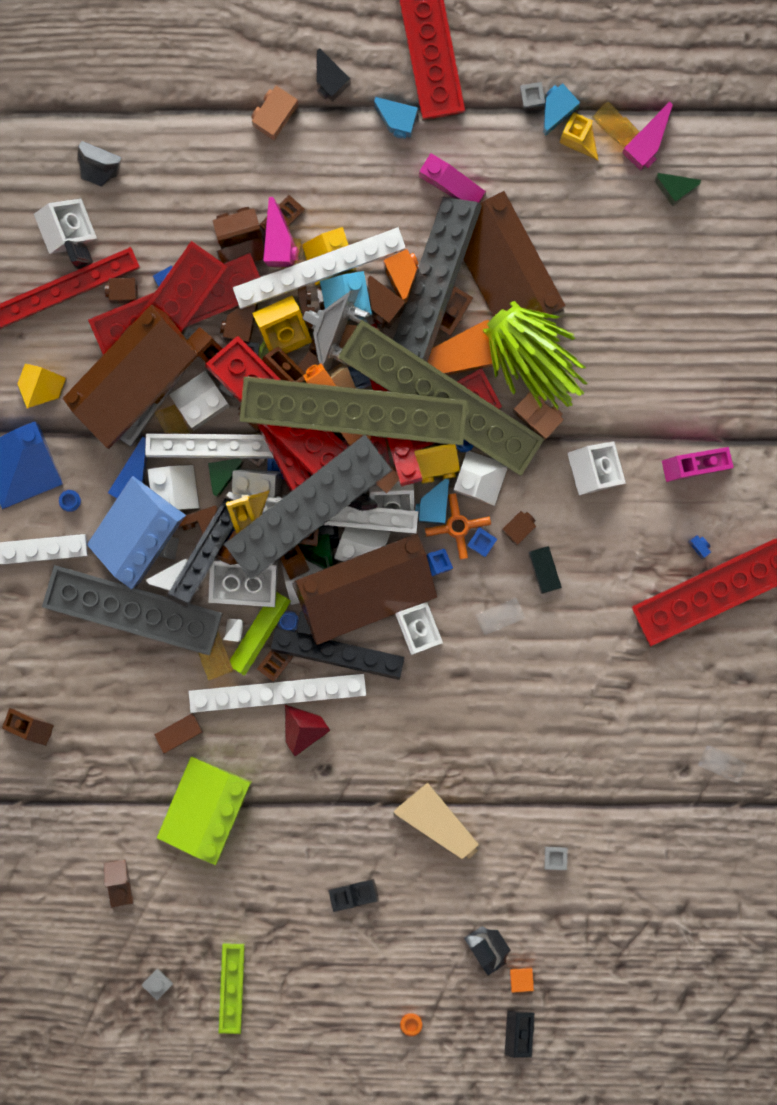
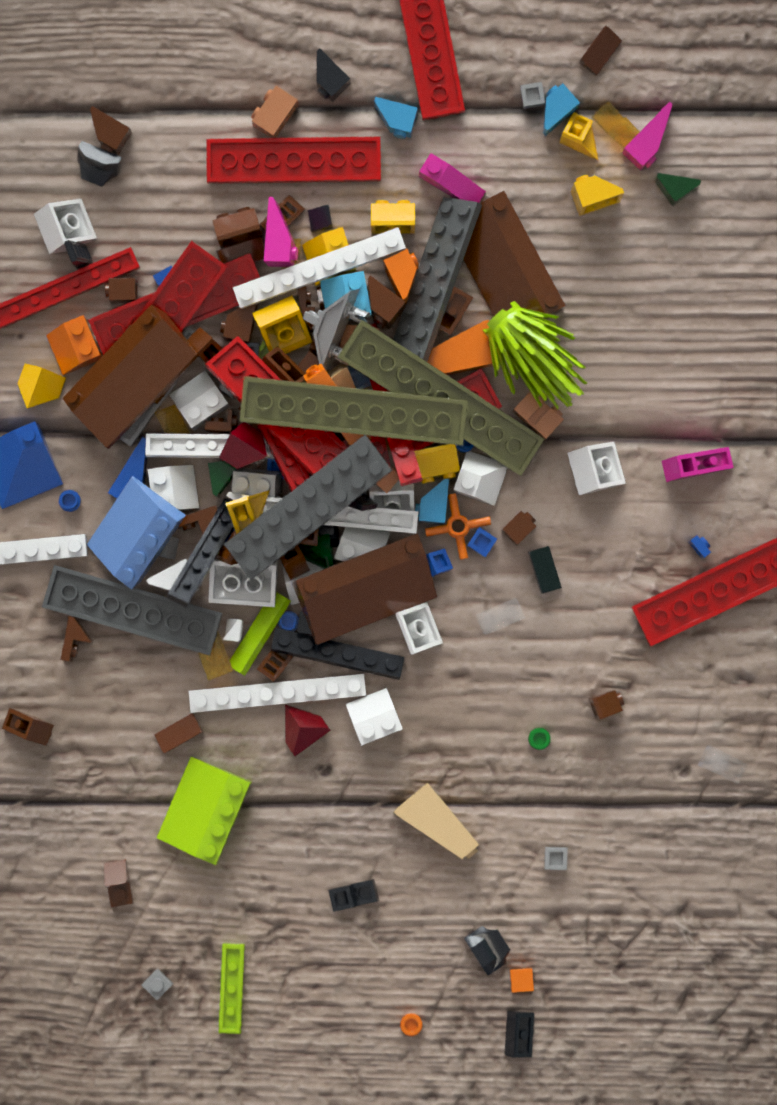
(73, 632): none -> reddish brown slope
(74, 345): none -> orange slope
(109, 131): none -> reddish brown slope
(219, 426): none -> reddish brown bracket
(243, 447): none -> dark red slope
(293, 160): none -> red plate
(320, 218): none -> black slope
(374, 716): none -> white slope
(391, 216): none -> yellow slope
(539, 738): none -> green tile
(594, 194): none -> yellow slope
(600, 50): none -> reddish brown slope
(606, 704): none -> reddish brown slope

